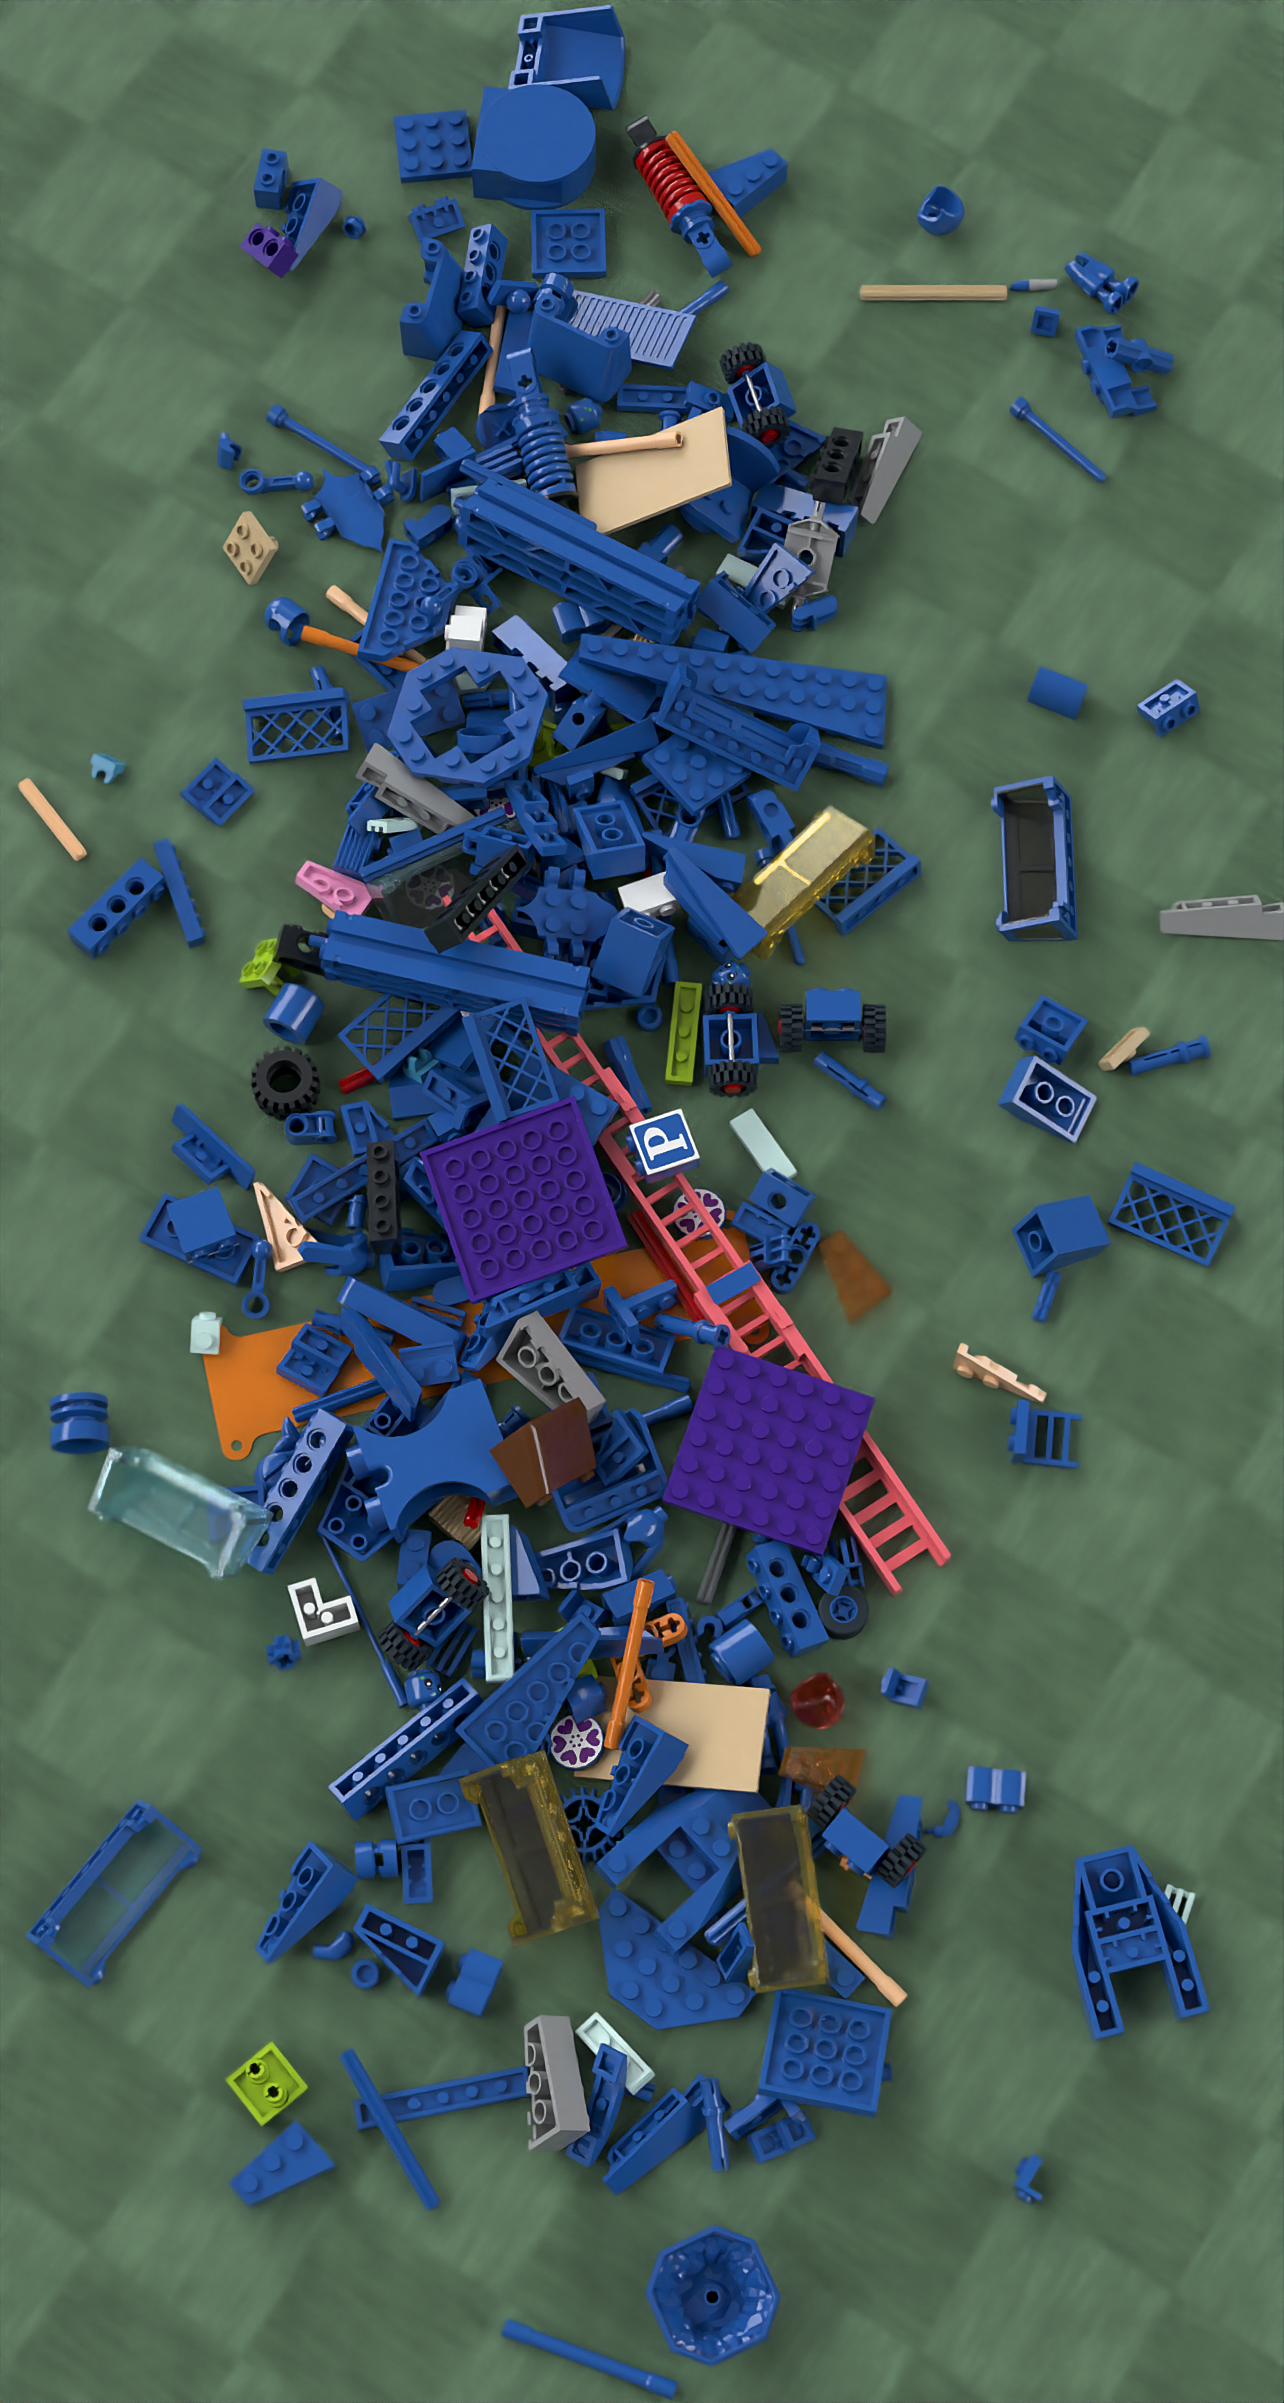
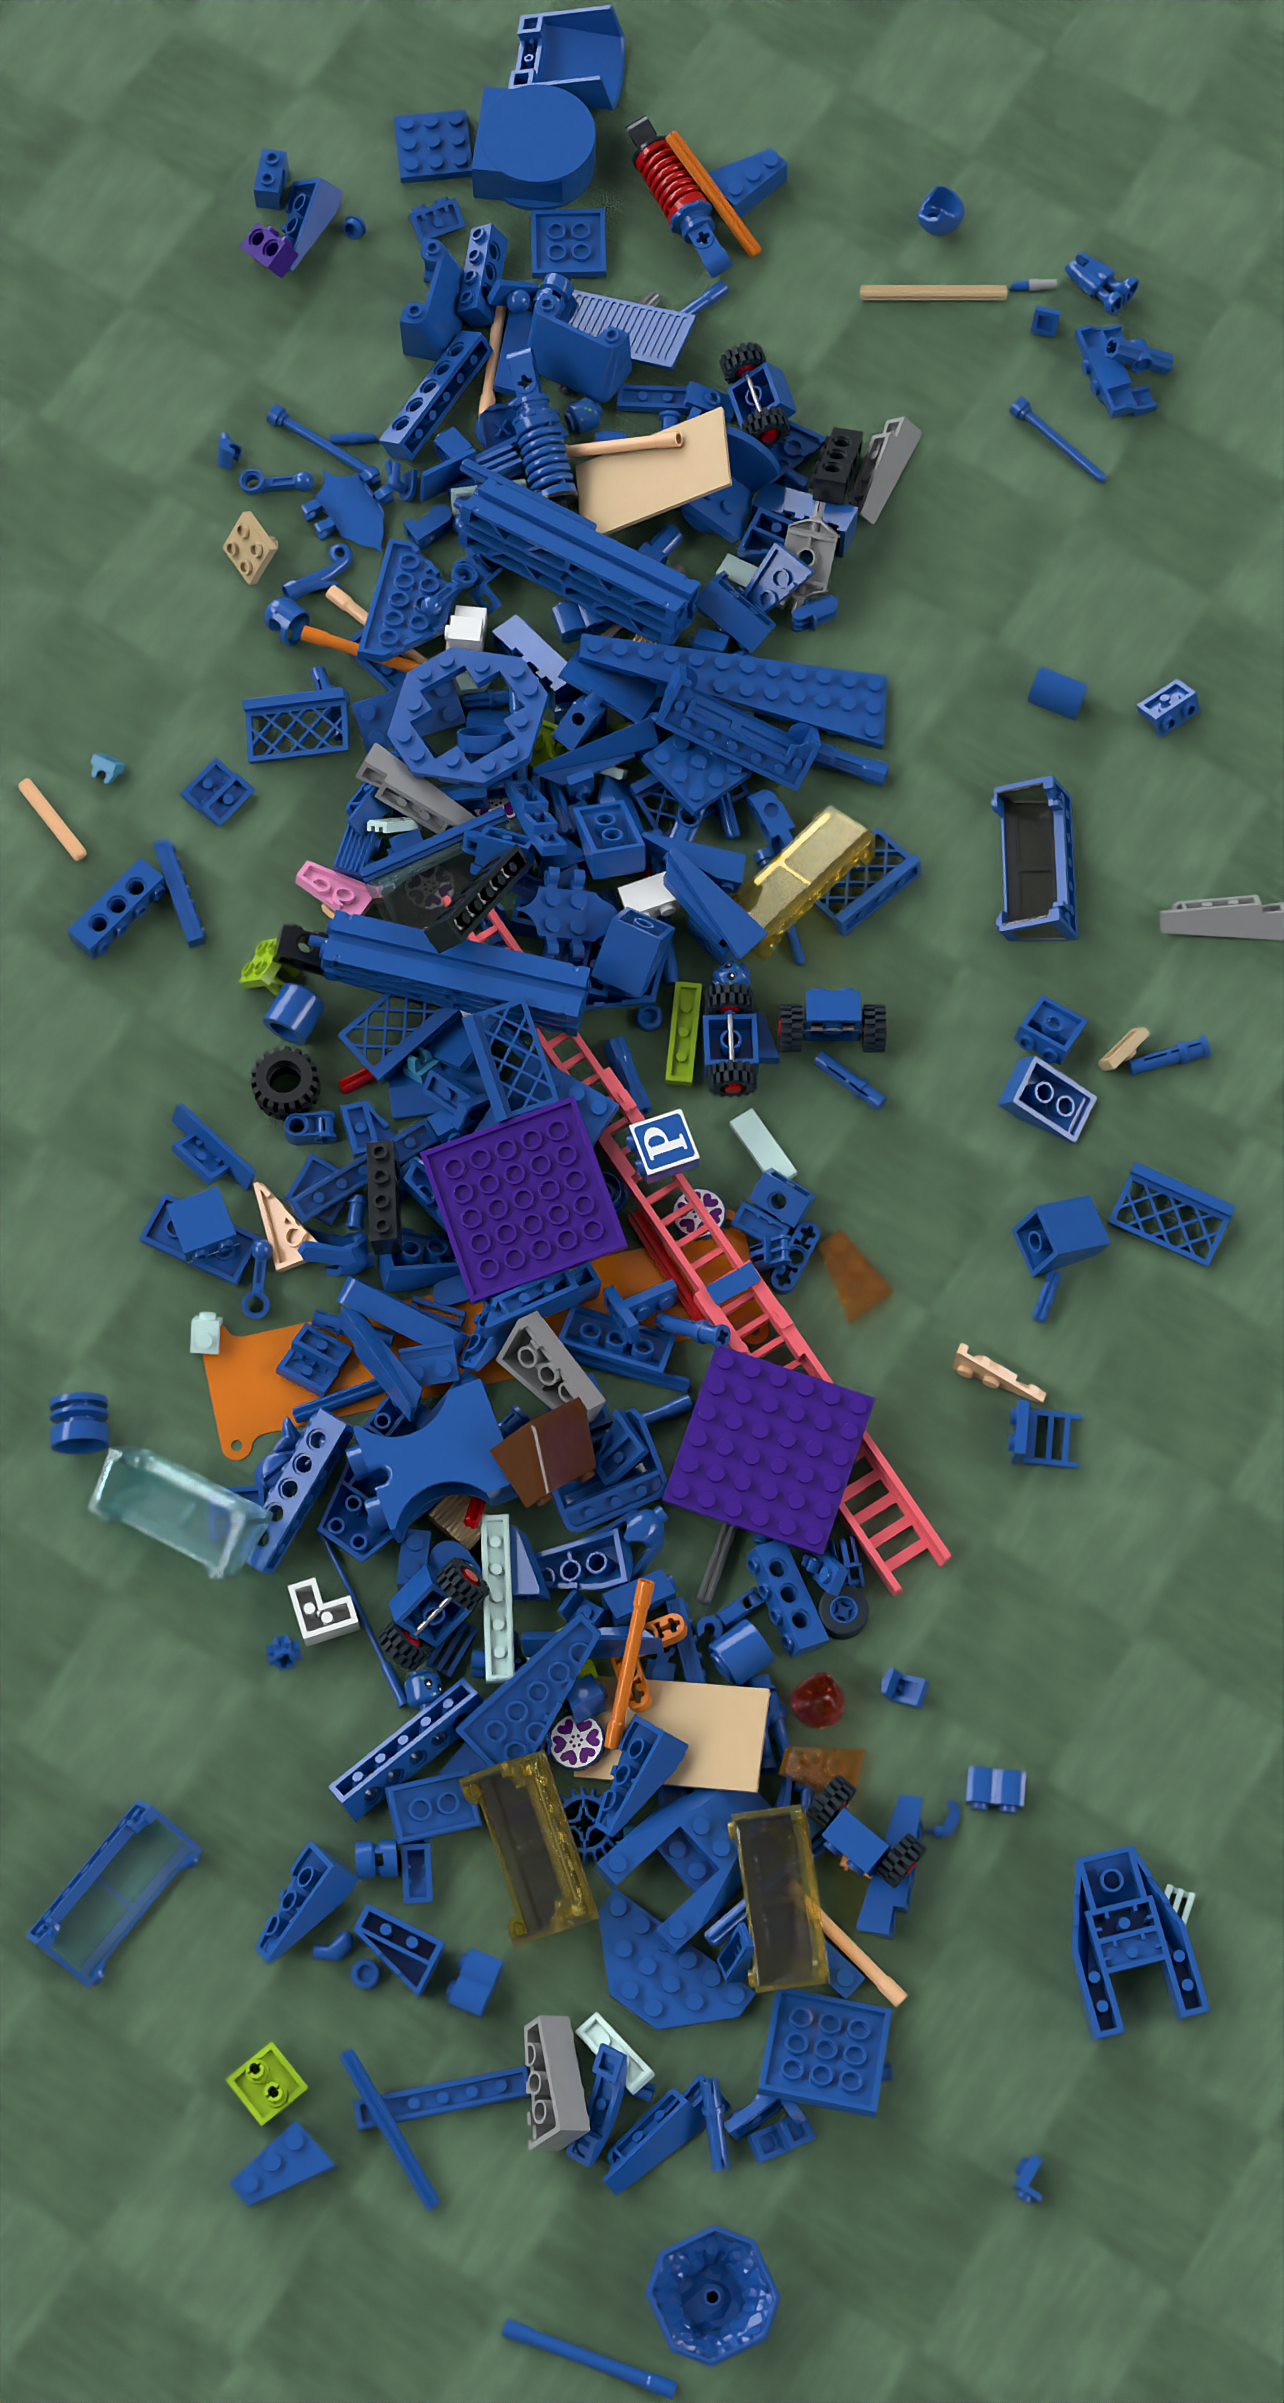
(321, 578): none -> blue plant
(352, 438): none -> blue piece

